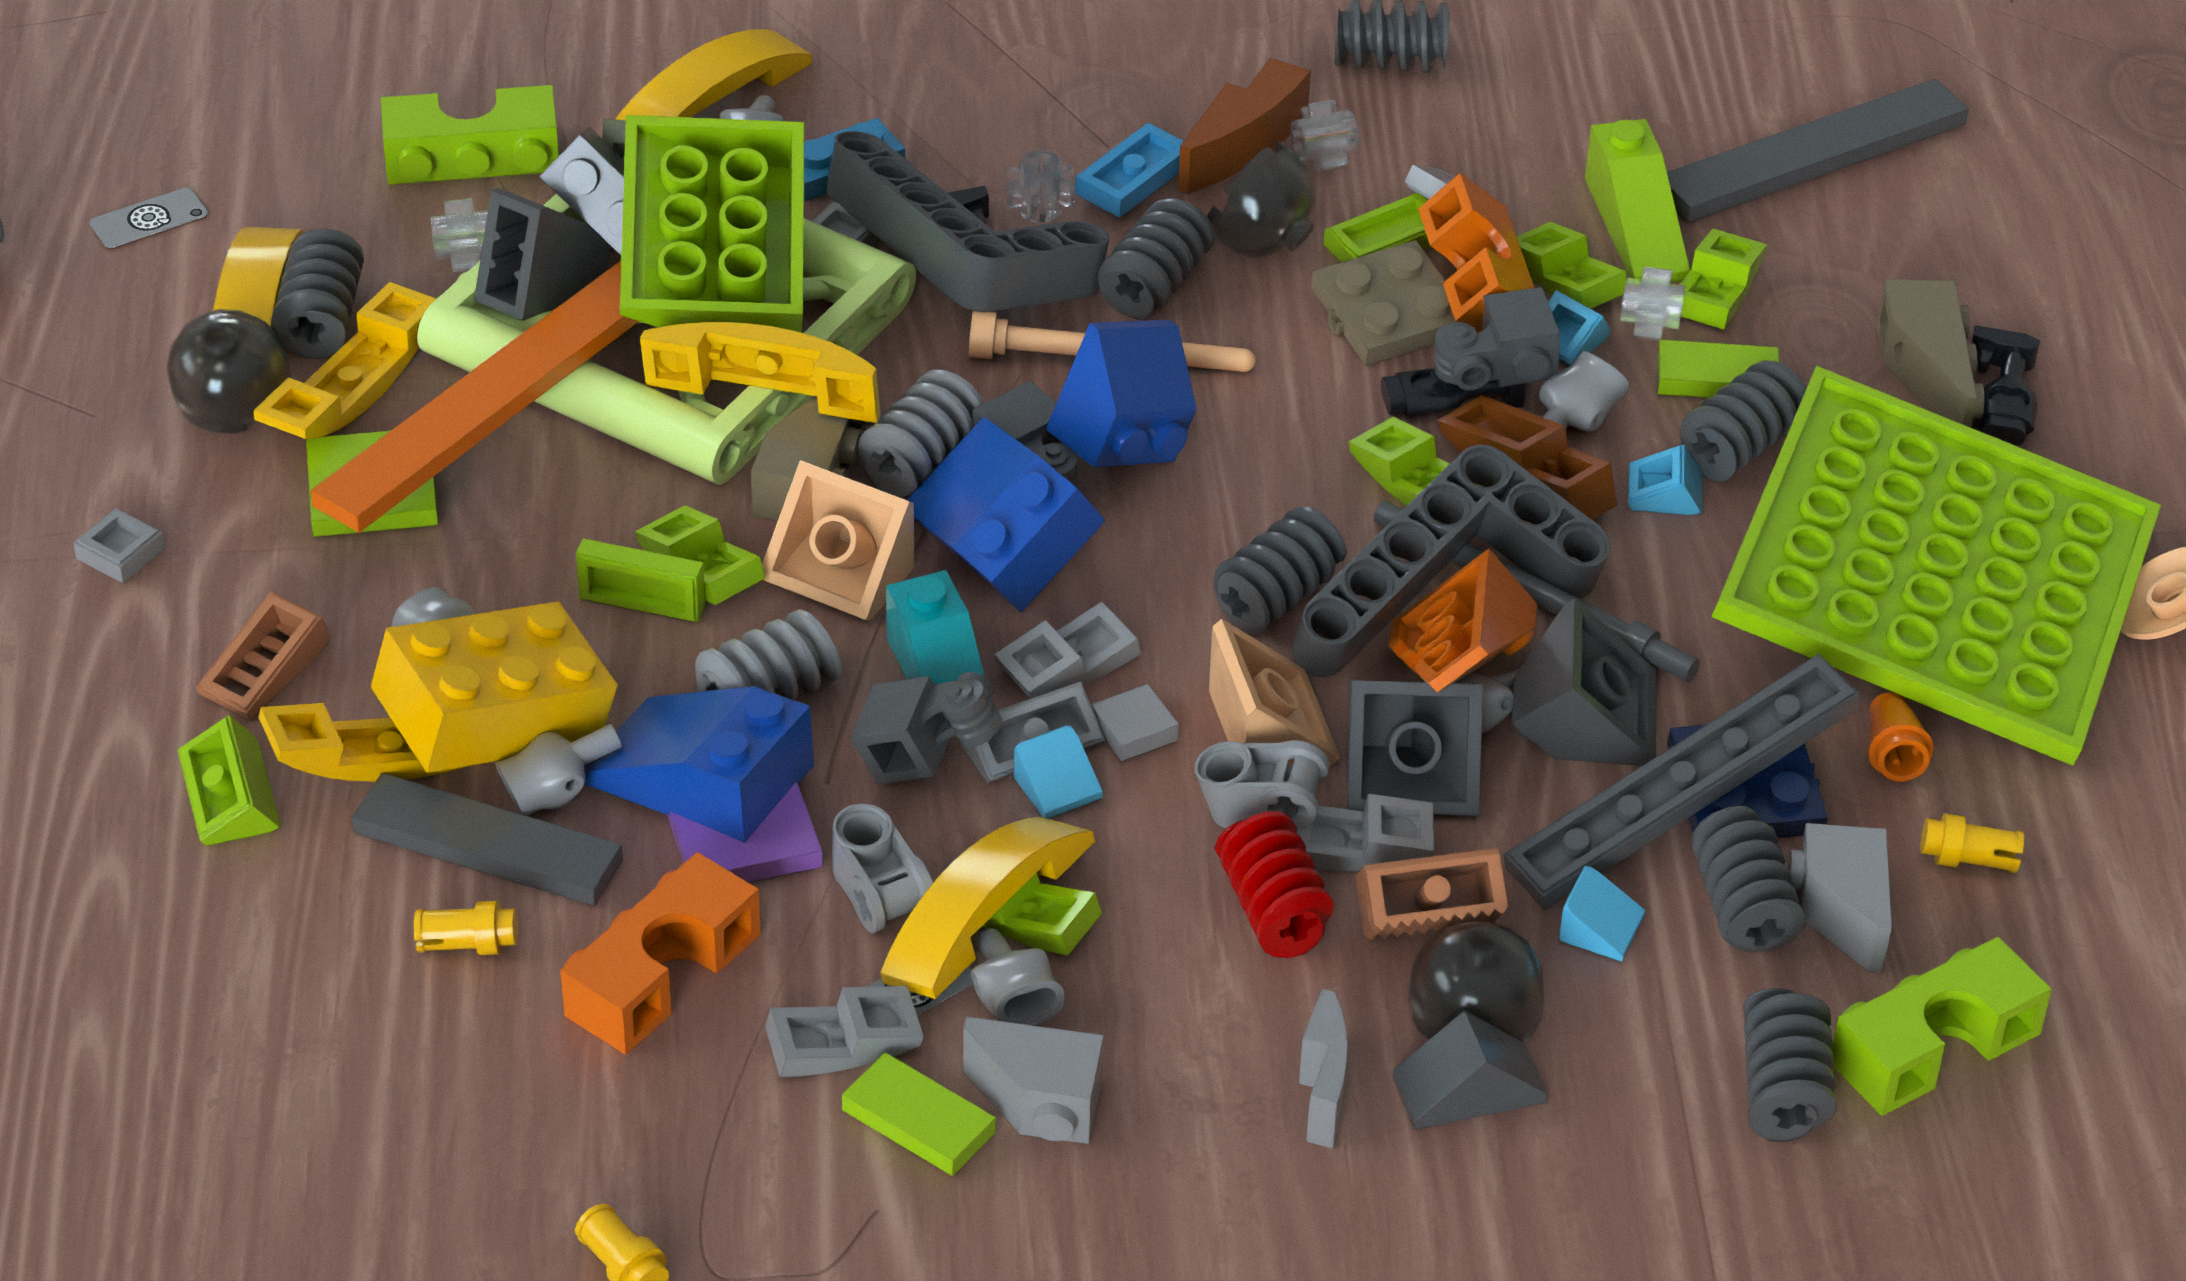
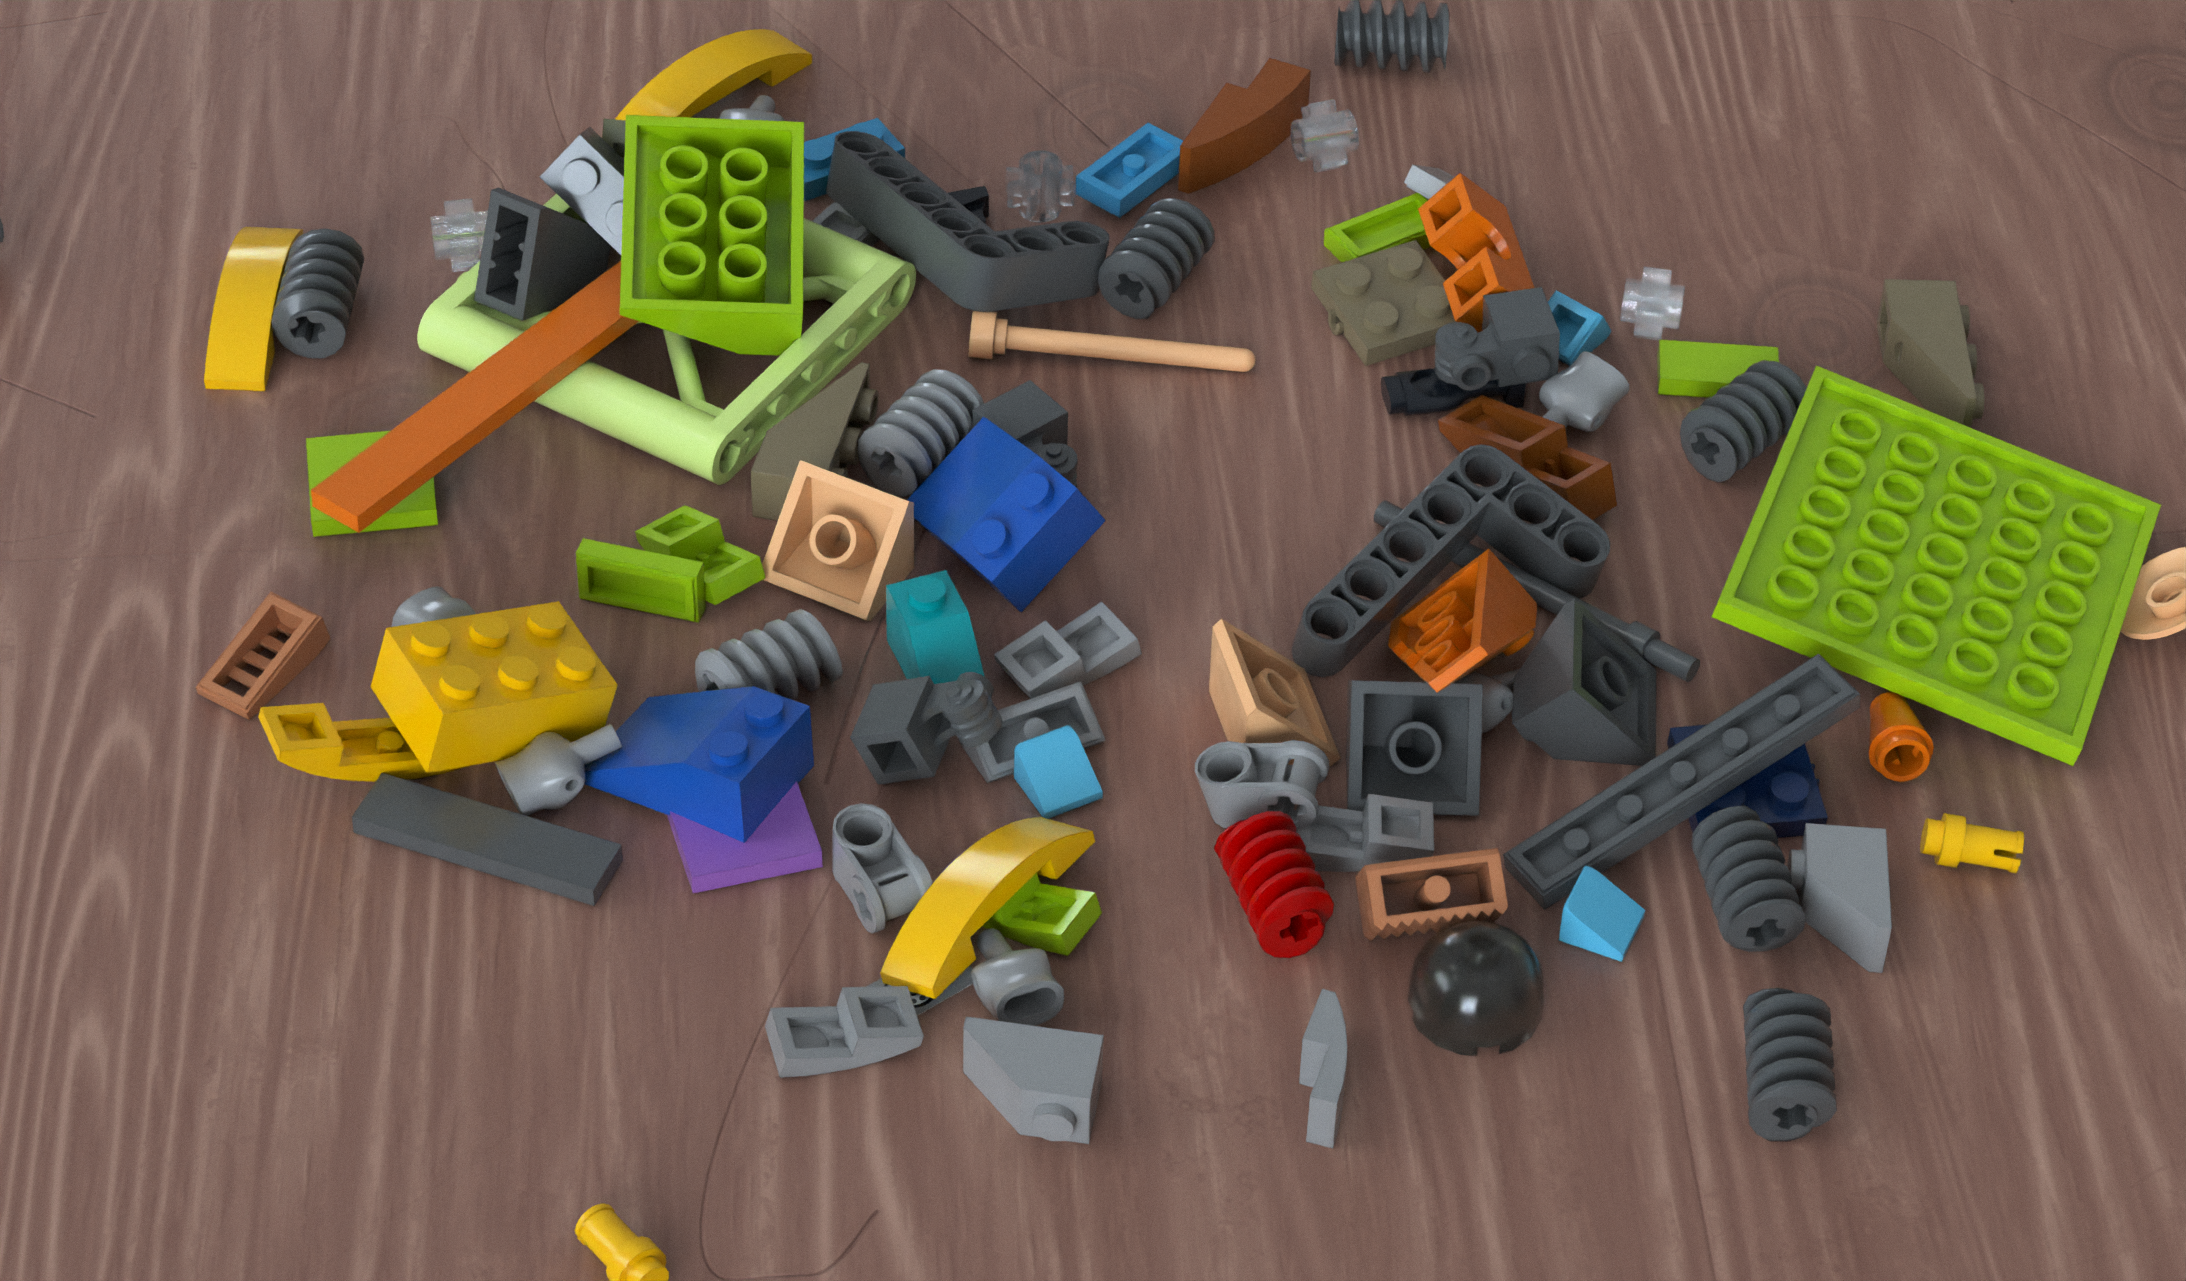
(119, 545): light grey tile -> none
(148, 217): light grey sticker -> none
(225, 369): clear smoke cylinder -> none
(228, 784): lime slope -> none
(356, 372): yellow slope -> none
(432, 146): lime arch -> none
(478, 928): yellow animal -> none
(692, 914): orange arch -> none
(765, 357): yellow slope -> none
(918, 1114): lime tile -> none
(1126, 395): blue slope -> none
(1135, 722): light grey tile -> none
(1267, 205): clear smoke cylinder -> none
(1278, 569): dark grey piece -> none
(1398, 458): lime slope -> none
(1467, 1074): dark grey slope -> none
(1561, 262): lime slope -> none
(1635, 197): lime slope -> none
(1666, 483): medium azure slope -> none
(1720, 277): lime slope -> none
(1814, 149): dark grey tile -> none
(1893, 1043): lime arch -> none
(2008, 401): black piece -> none

